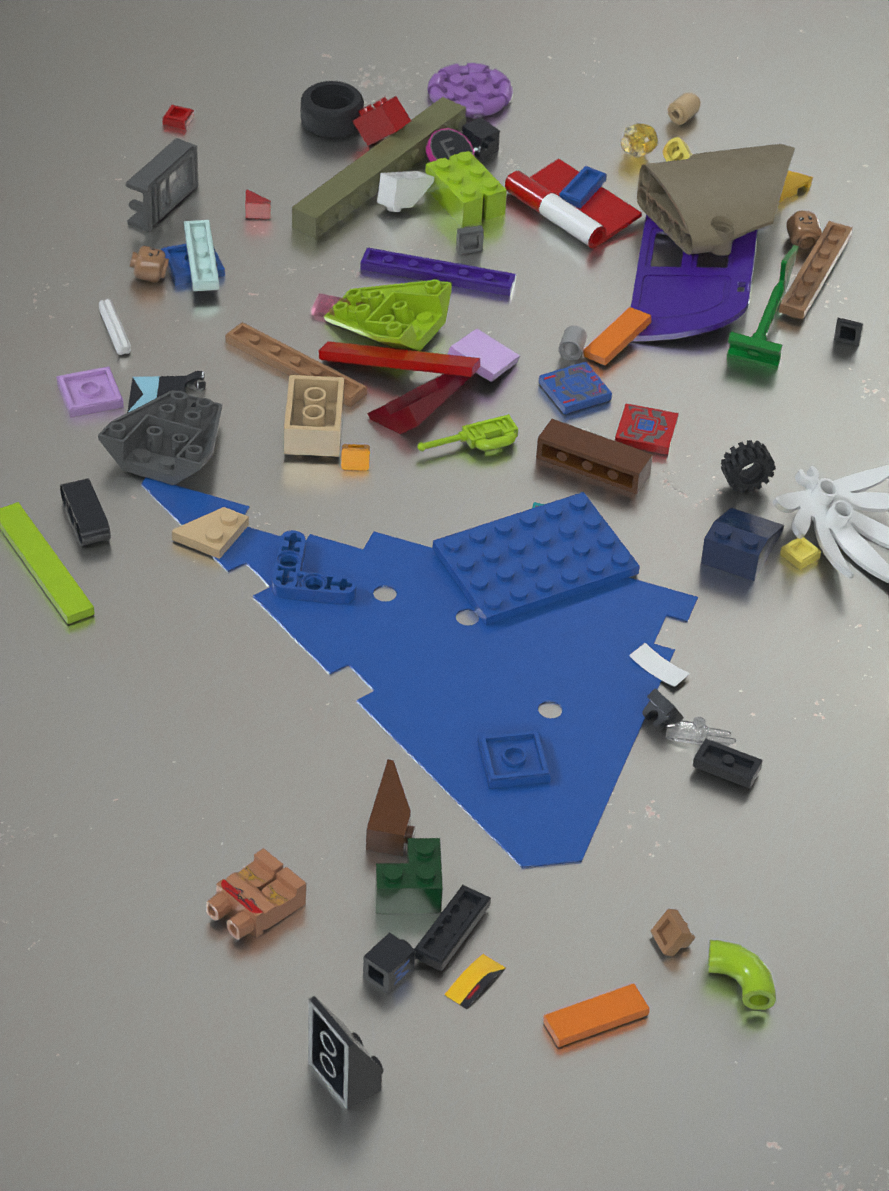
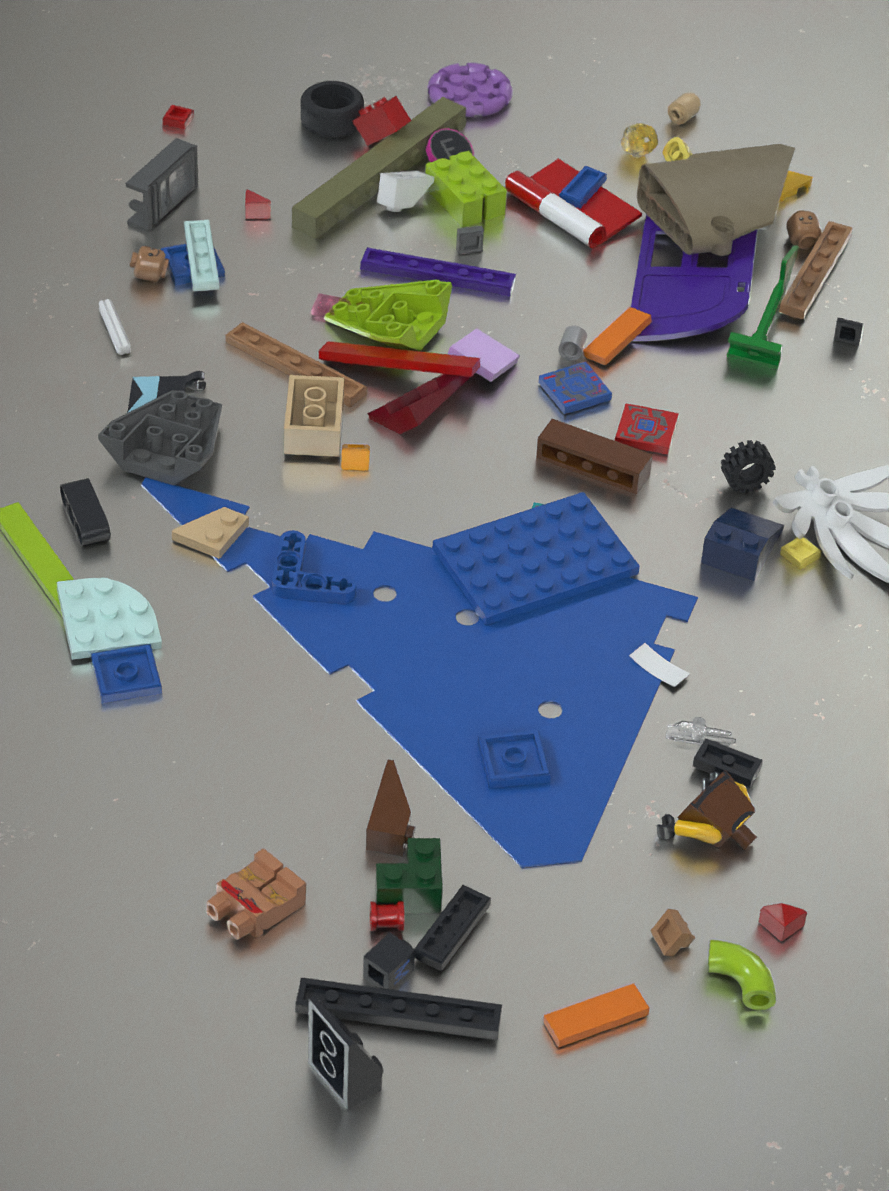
(90, 391): lavender tile -> none
(105, 616): none -> light aqua plate
(126, 673): none -> blue tile
(387, 916): none -> red bush
(402, 1008): none -> black plate
(473, 980): yellow sticker -> none
(482, 137): black brick -> none
(484, 435): lime piece -> none
(664, 708): black tile -> none
(714, 814): none -> torso
(782, 919): none -> red slope

